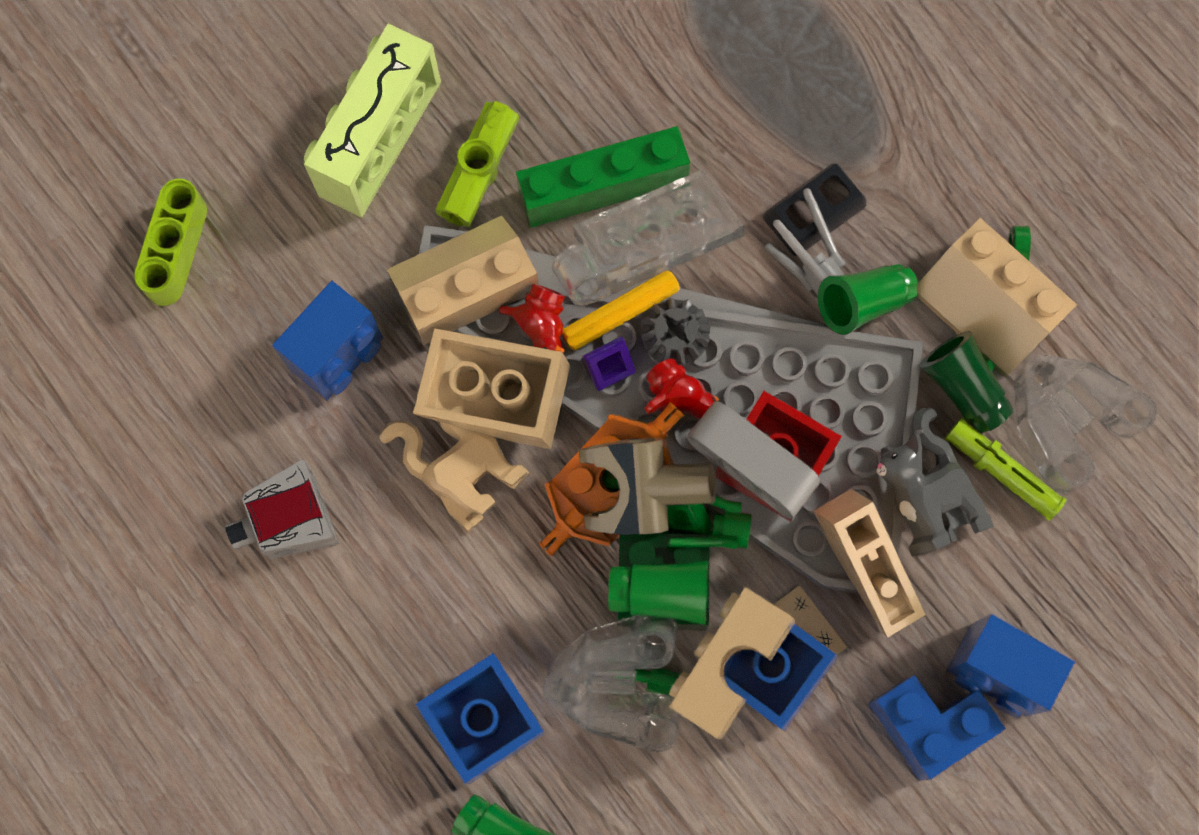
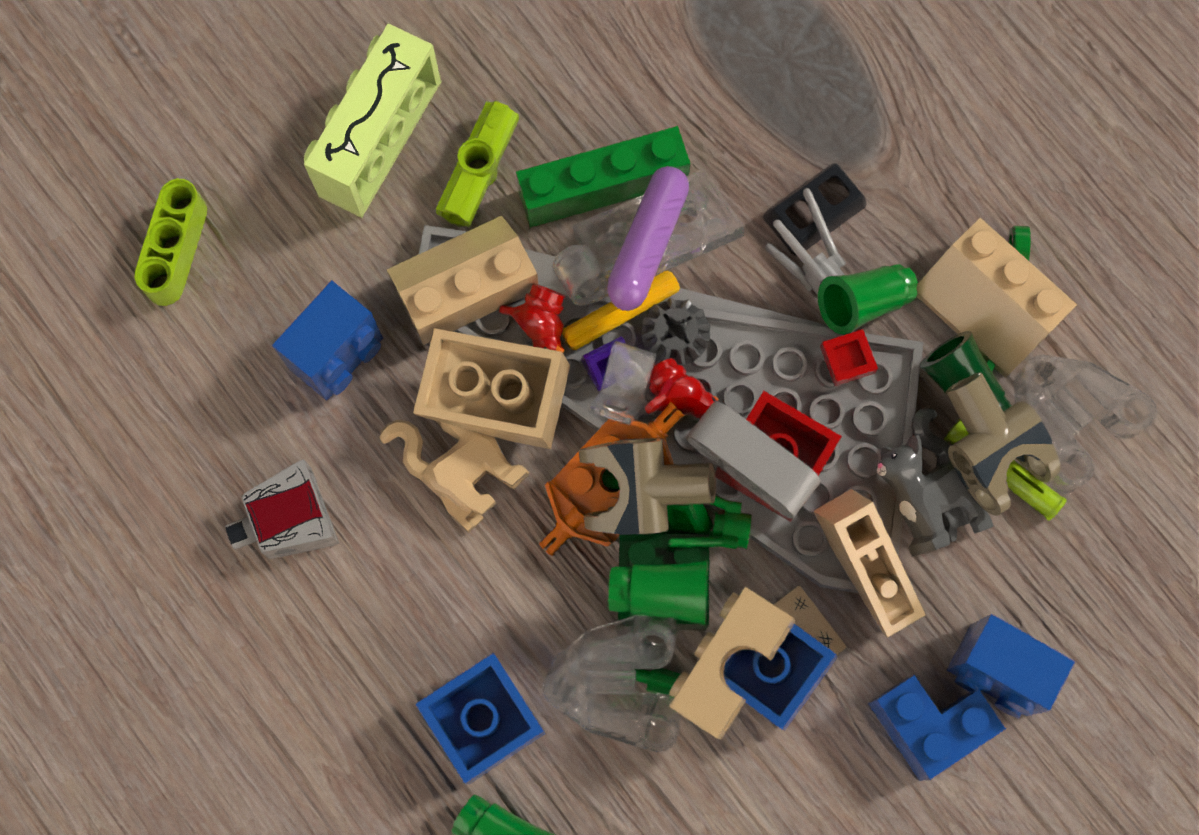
(624, 383): none -> clear bracket
(647, 238): none -> medium lavender piece
(849, 357): none -> red plate
(995, 441): none -> dark tan connector

